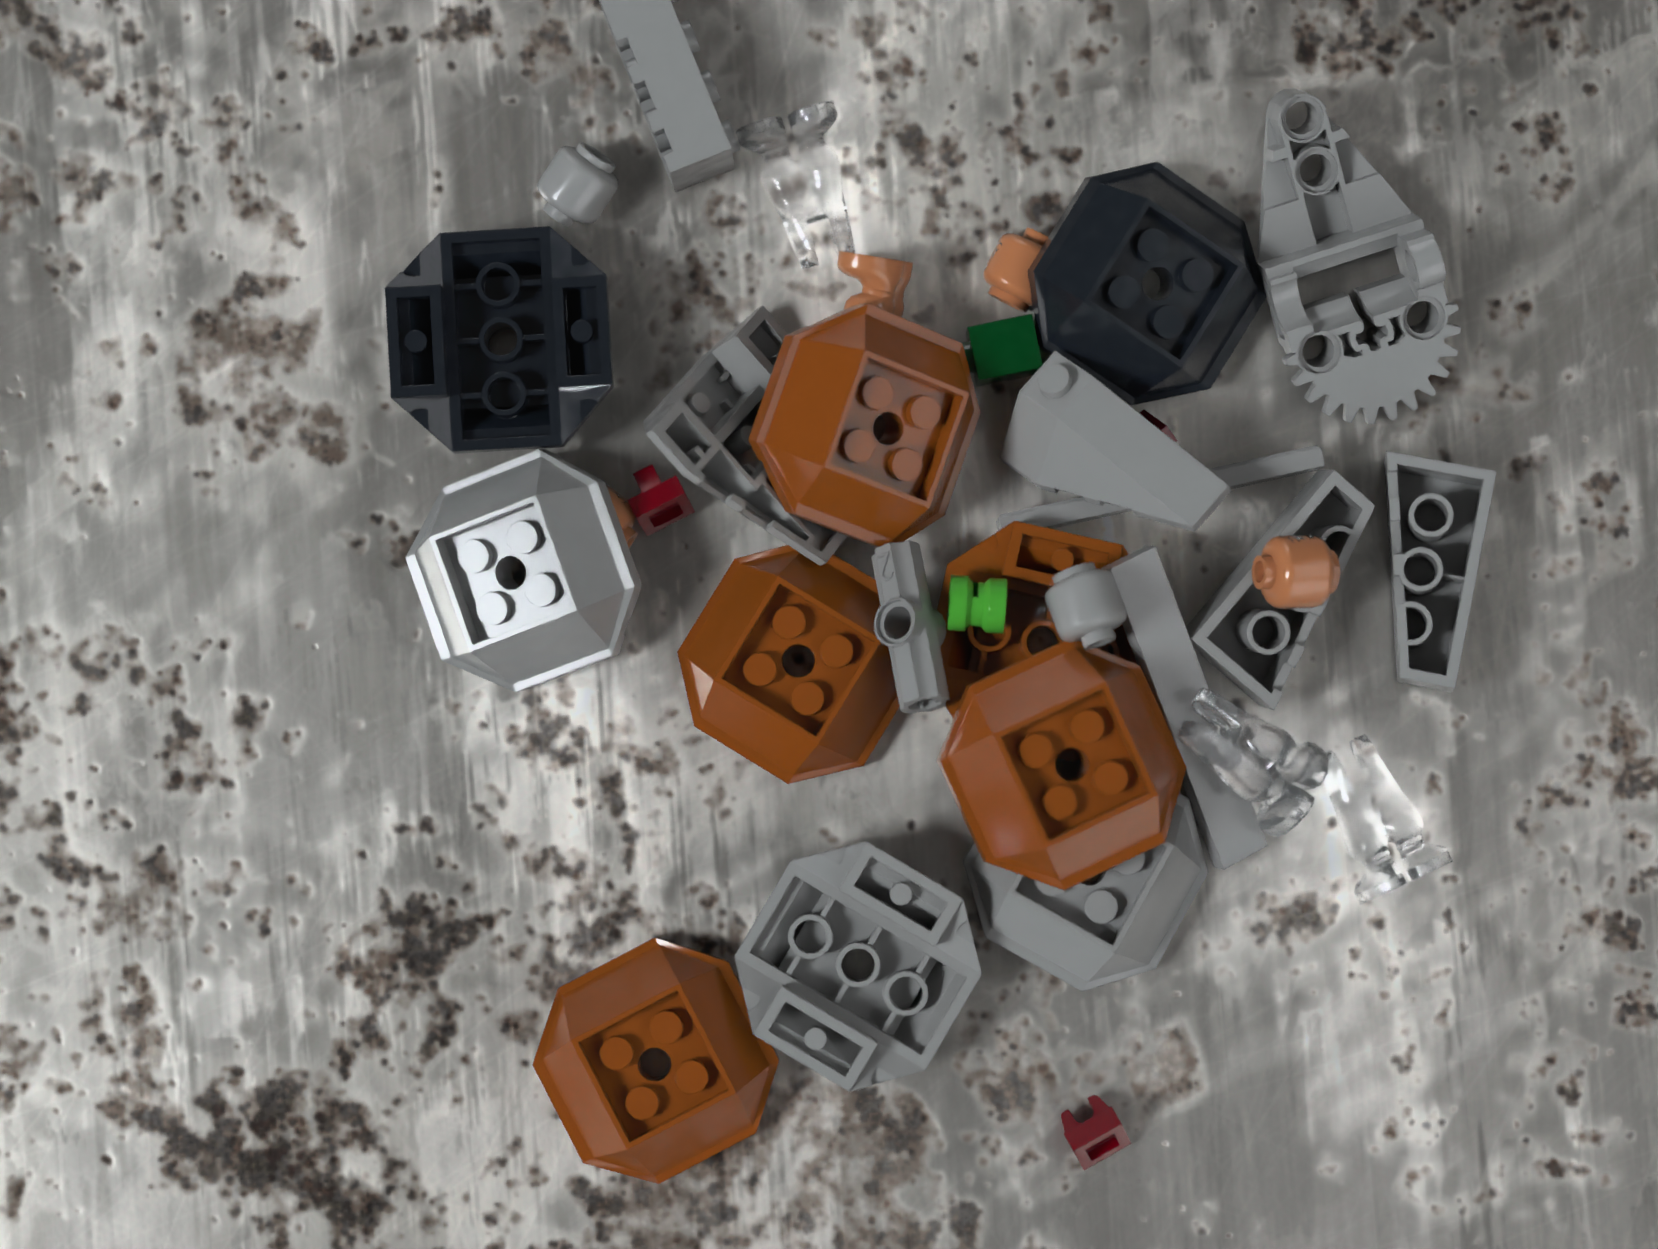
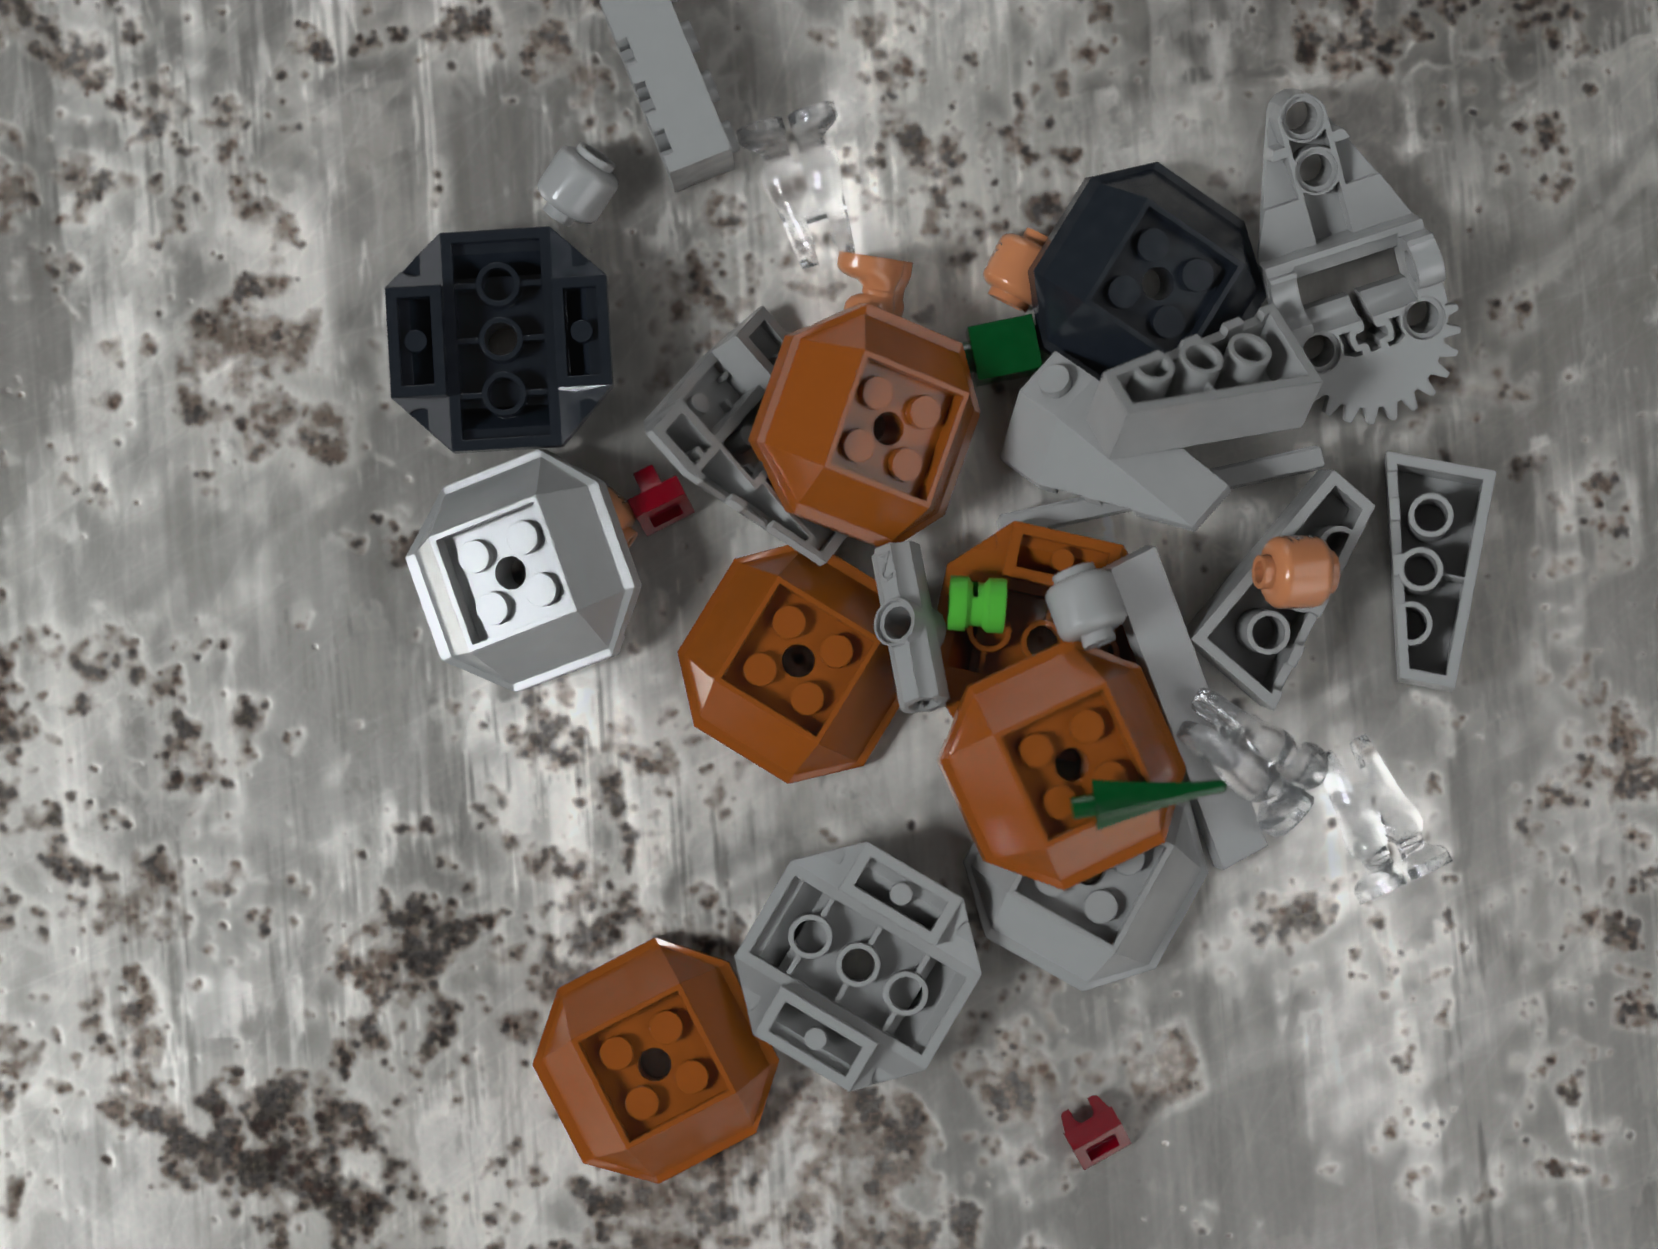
(1121, 800): none -> dark green piece
(1207, 390): none -> light grey wedge

